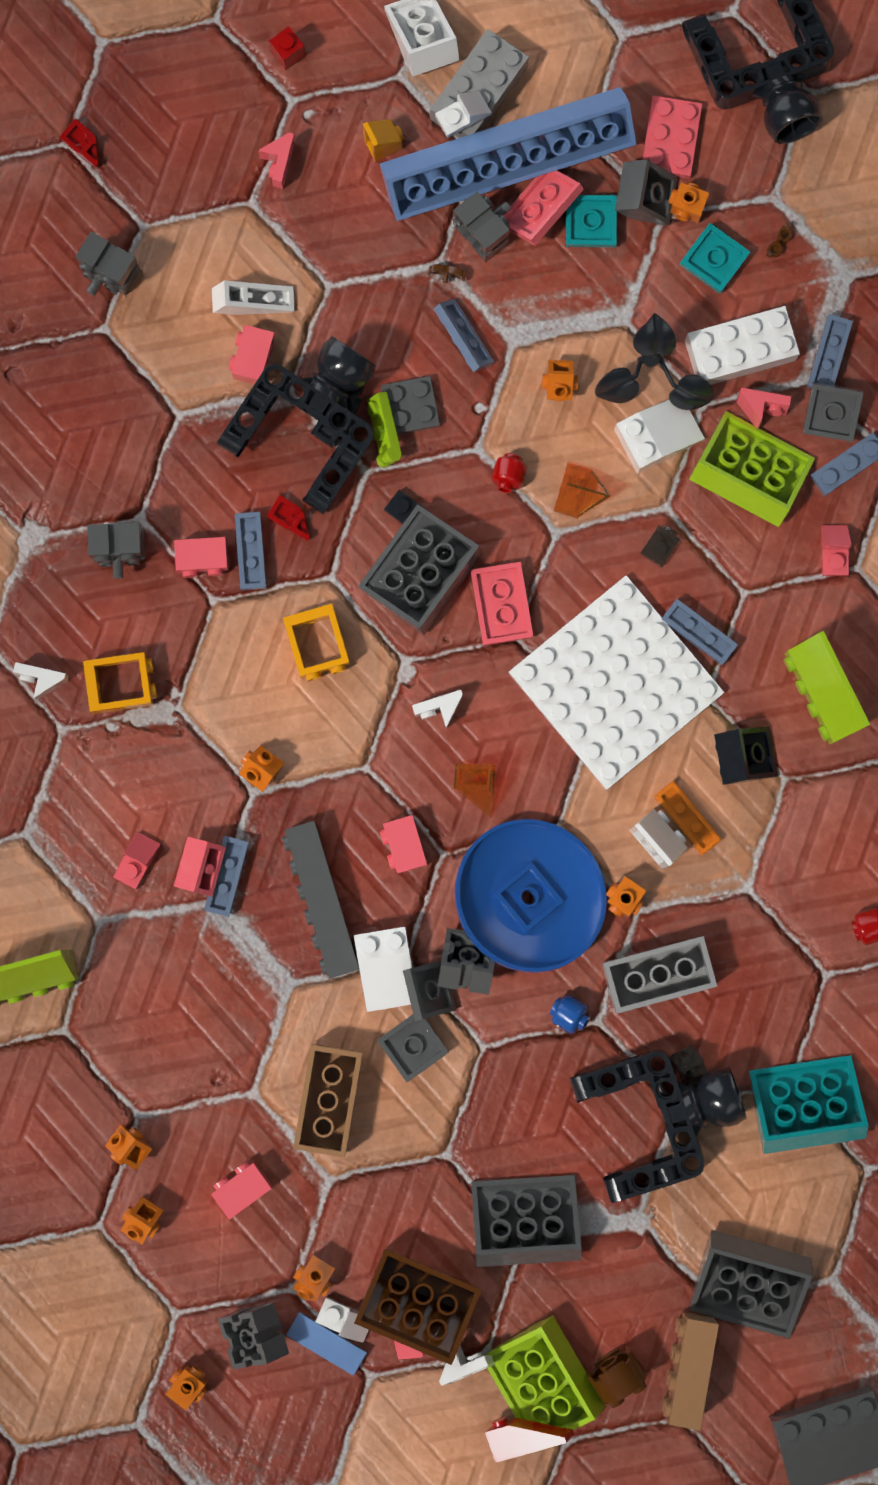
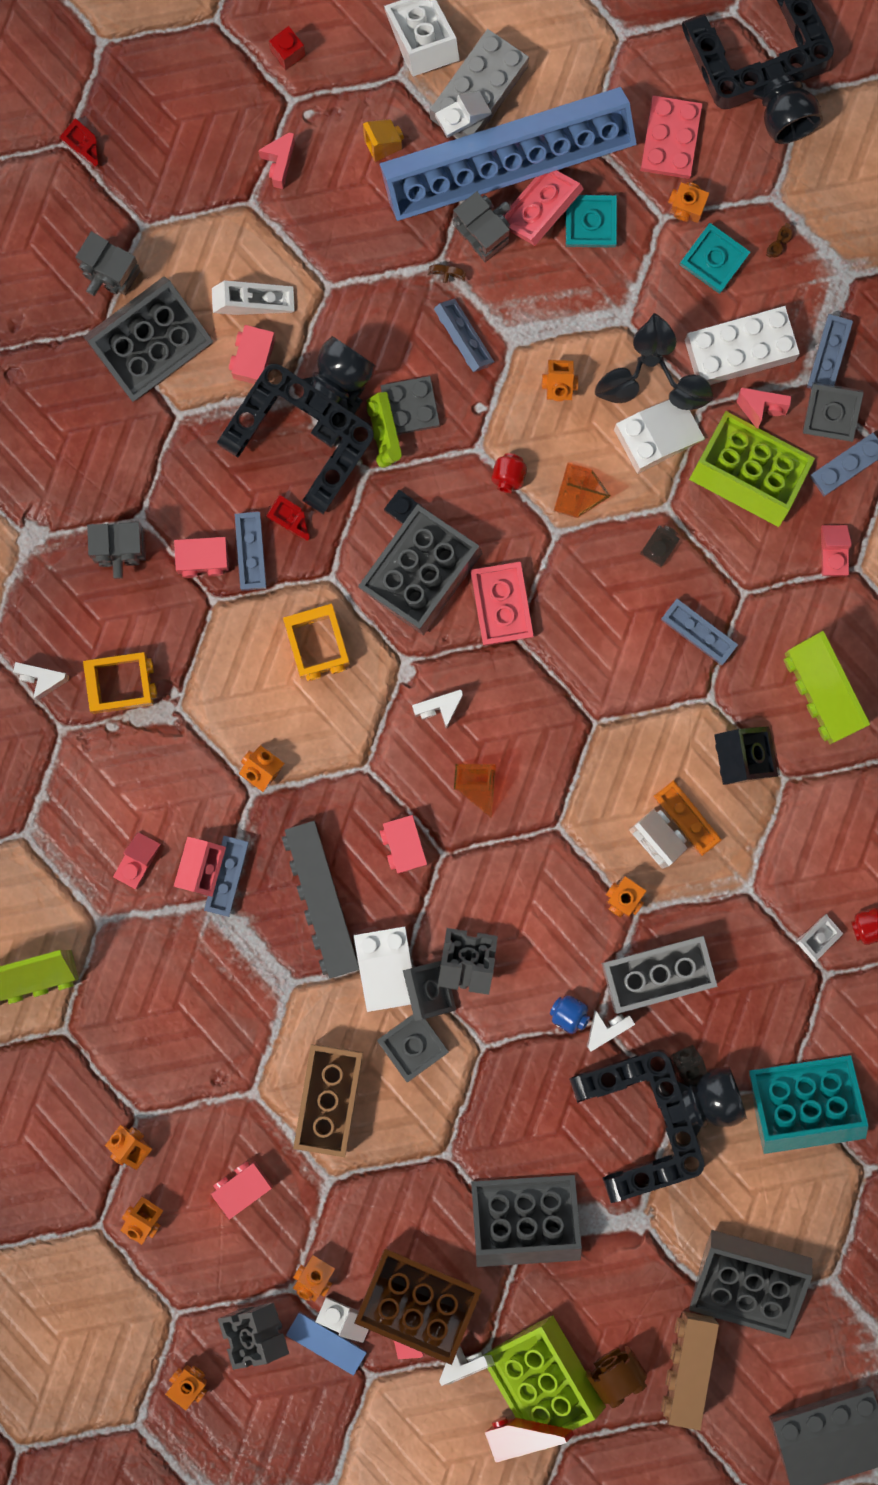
(148, 338): none -> dark grey slope
(558, 874): blue dish -> none
(601, 1034): none -> white slope
(616, 682): white plate -> none
(645, 192): dark grey slope -> none
(819, 938): none -> white slope

